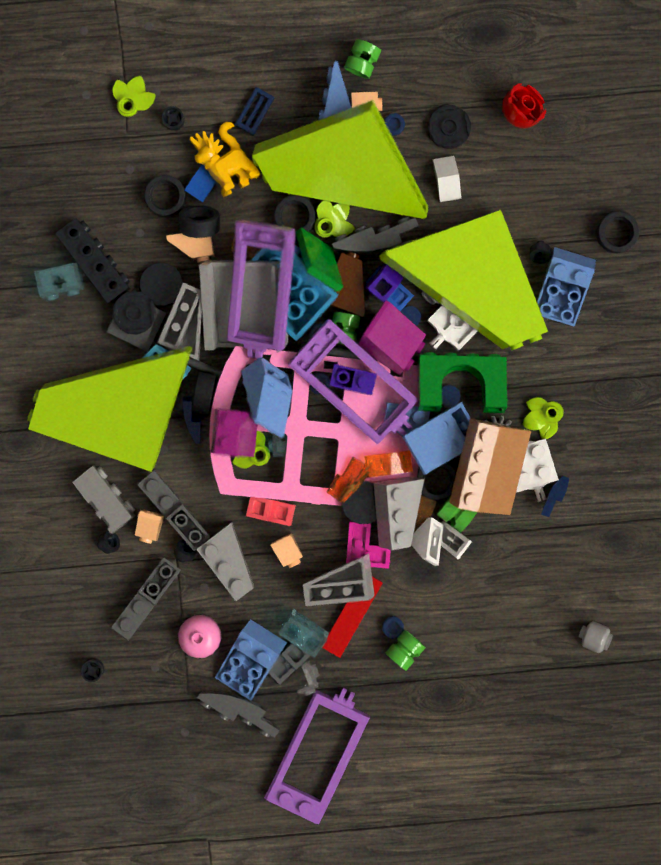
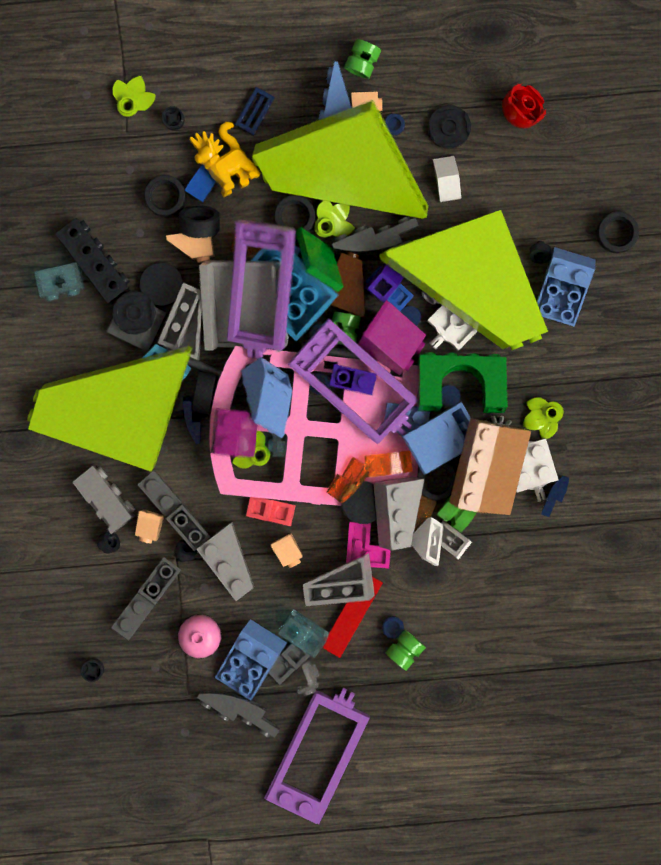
(595, 637): light grey head -> none

